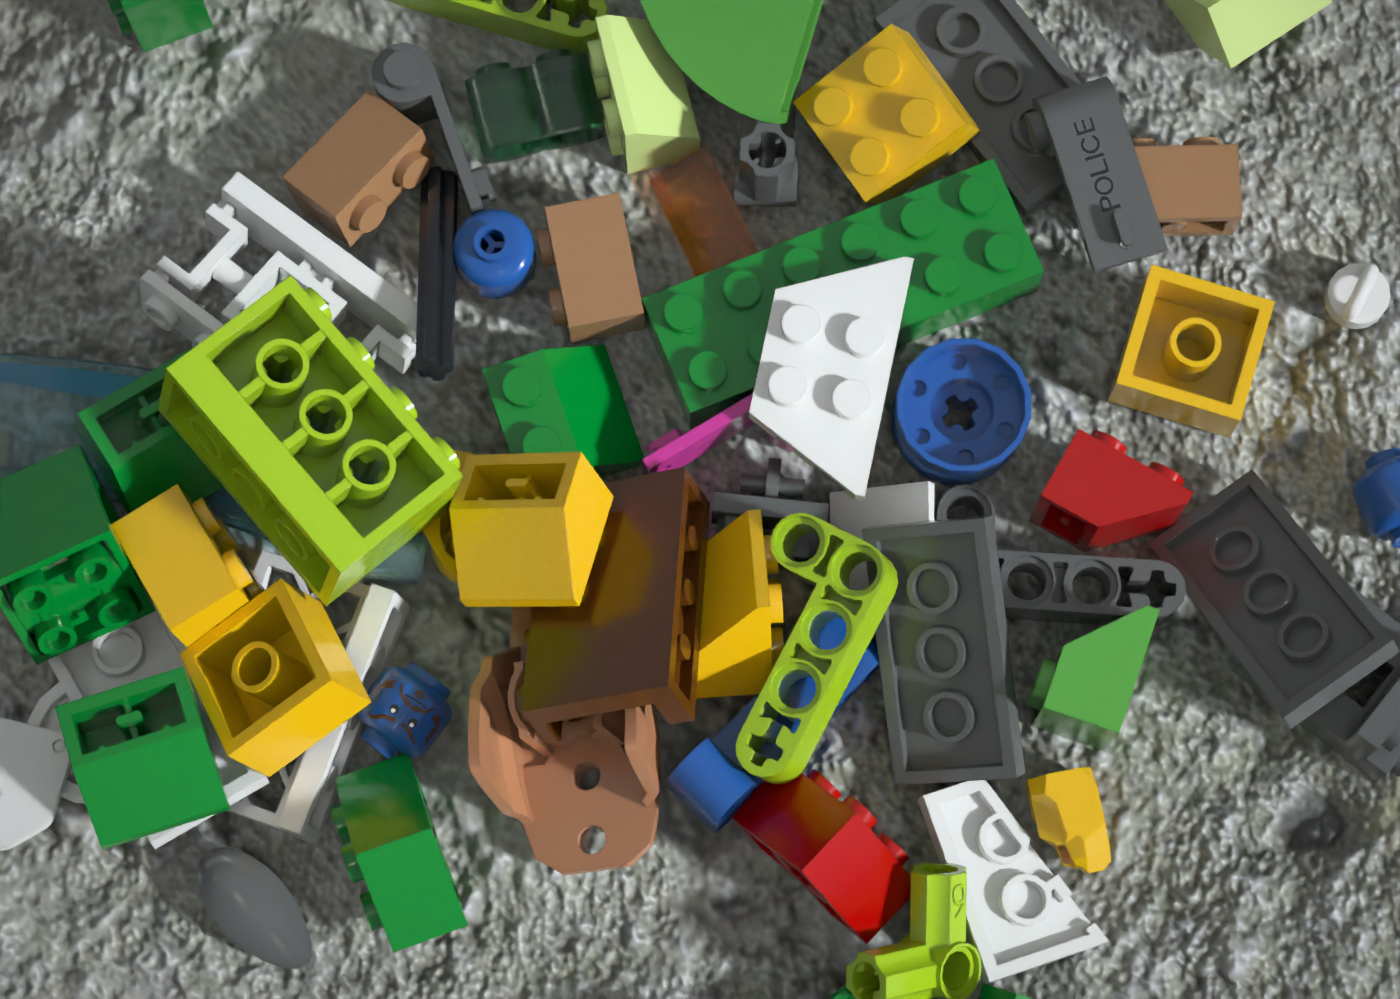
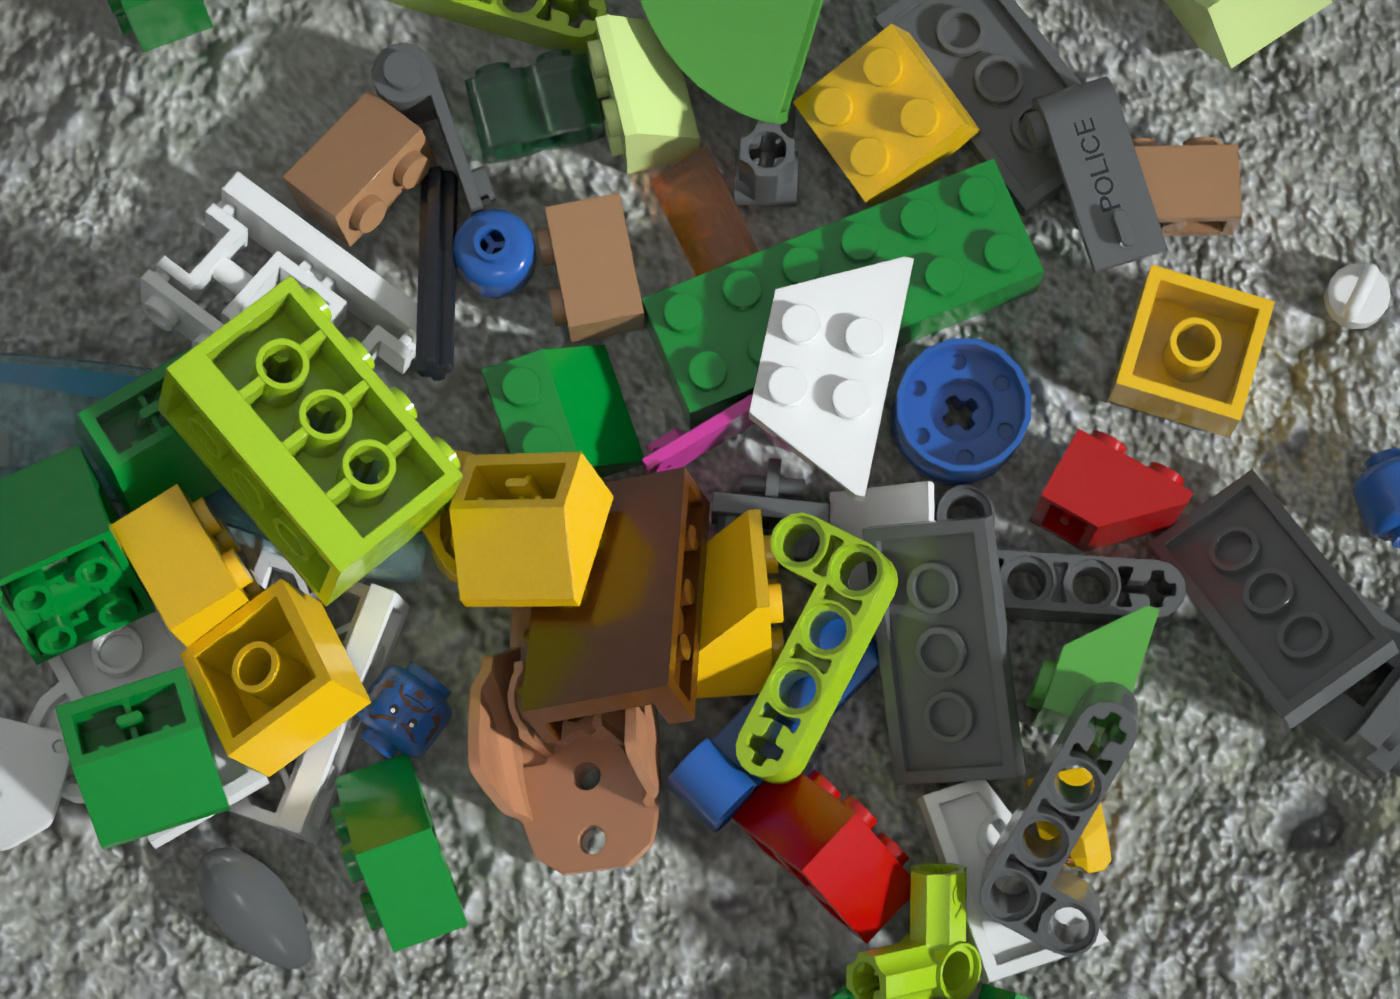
(1070, 810): none -> dark grey beam

